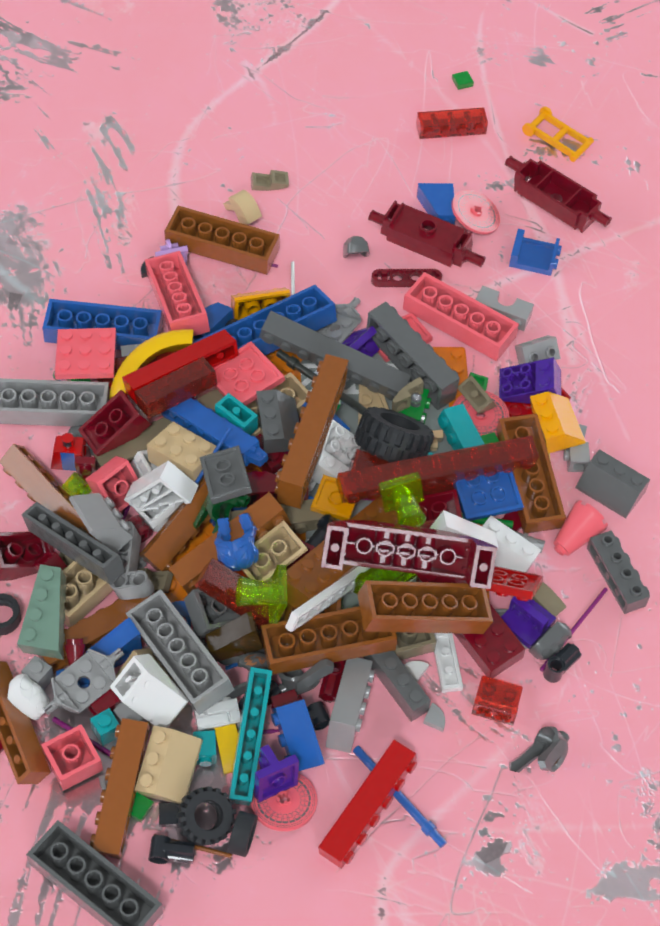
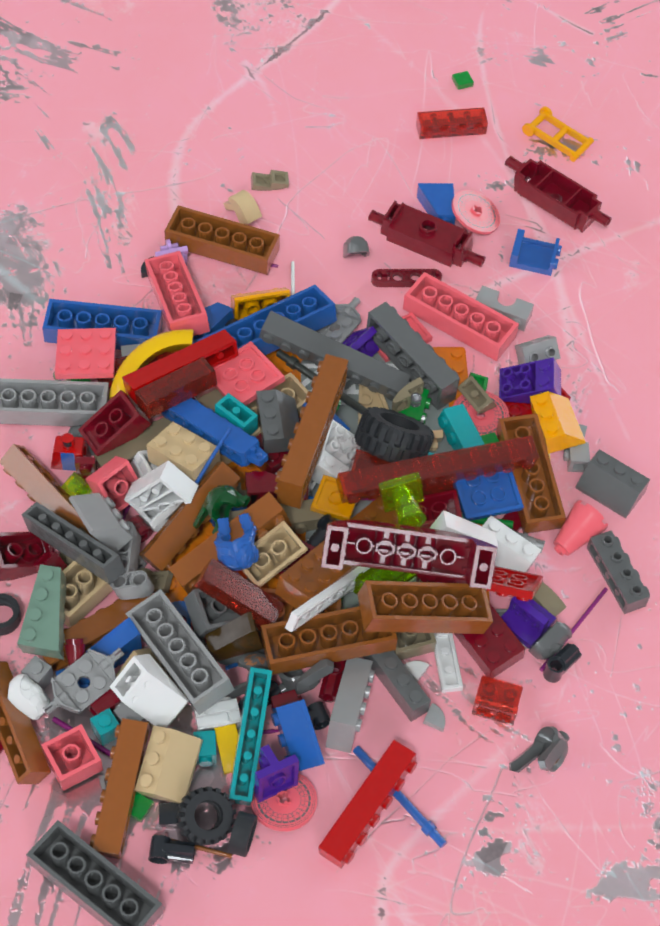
(225, 474): dark grey tile -> none
(265, 593): clear neon green plant -> none

